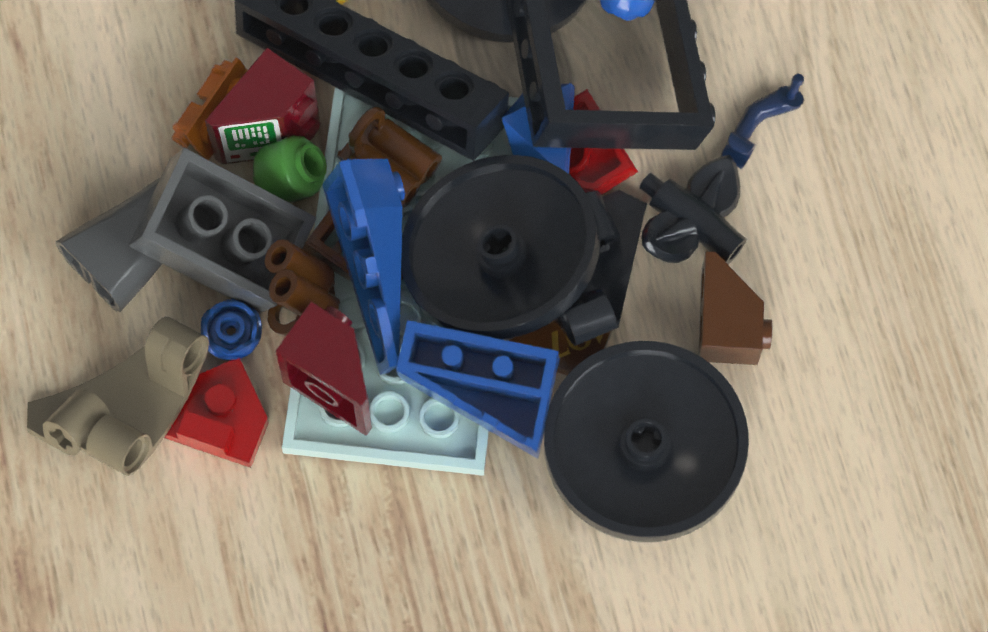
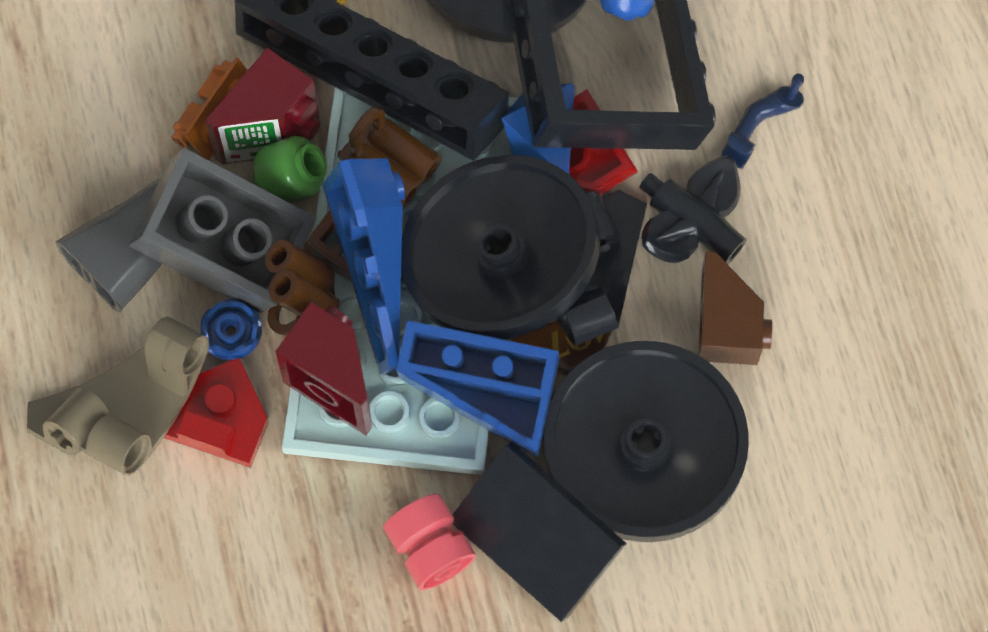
(427, 538): none -> coral wheel
(537, 531): none -> black tile

